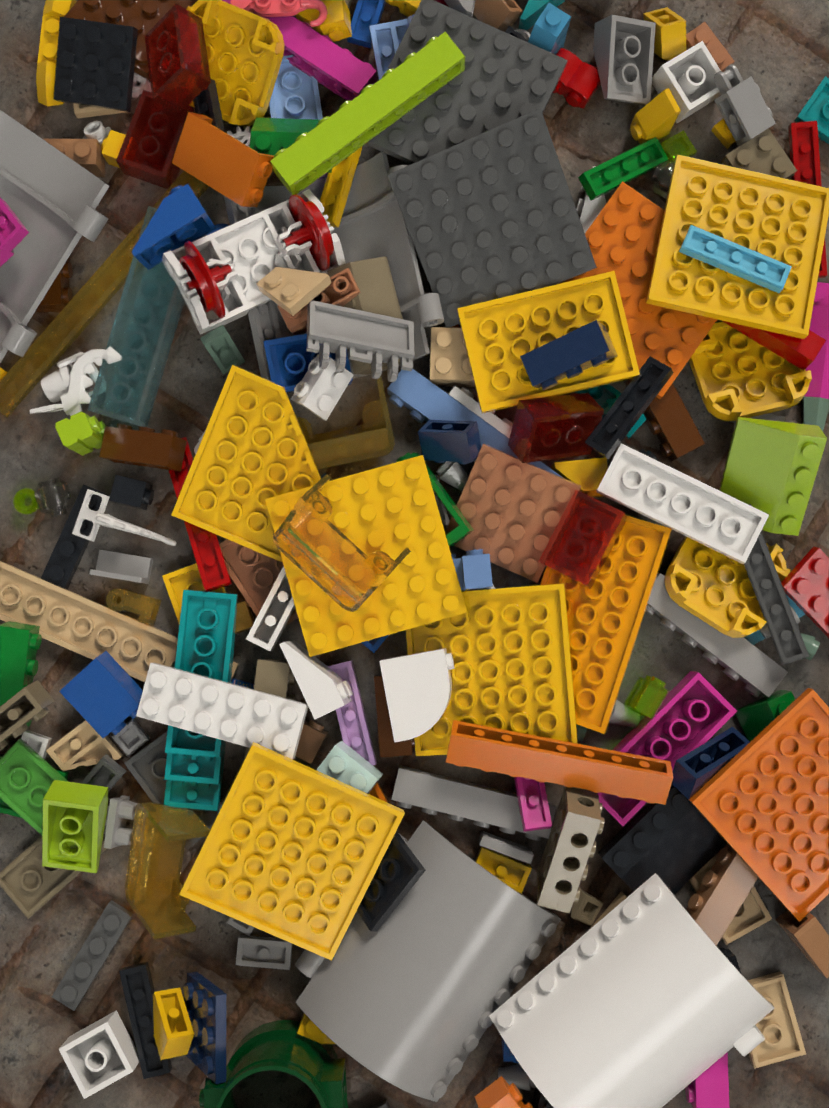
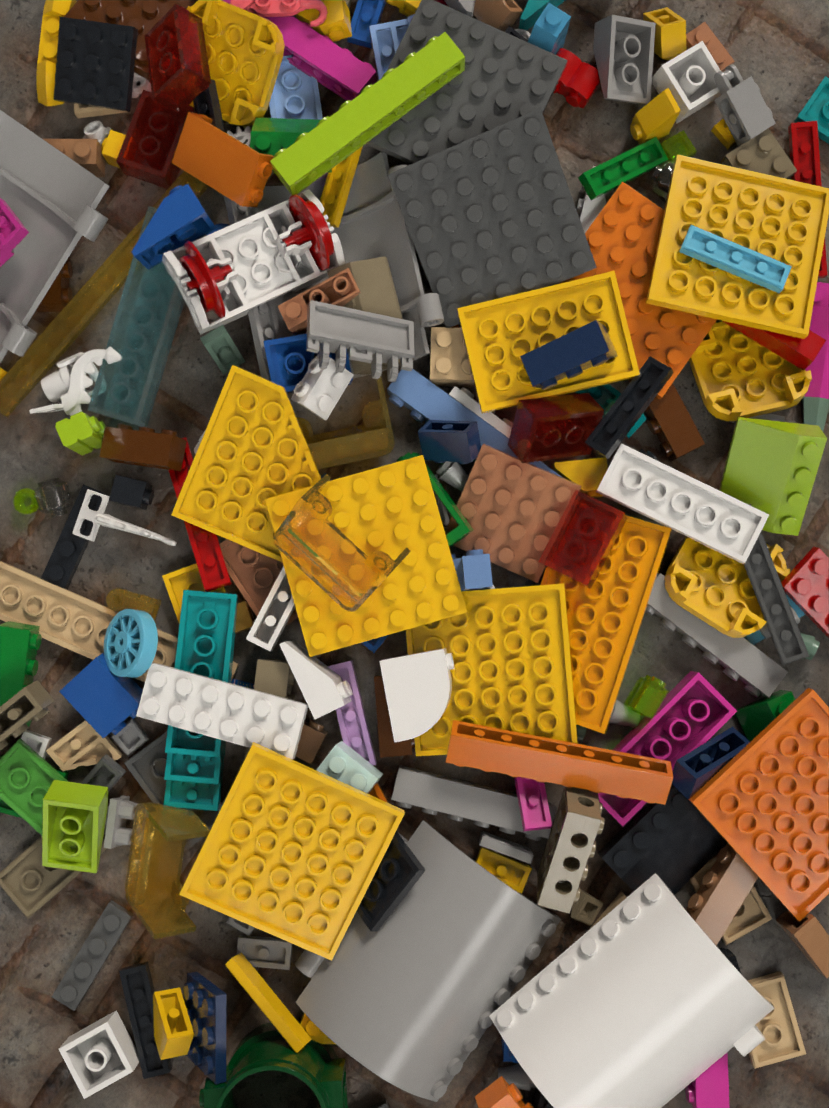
(123, 566): light grey panel -> none
(130, 643): none -> medium azure wheel
(268, 1002): none -> yellow tile
(293, 287): tan wing -> none

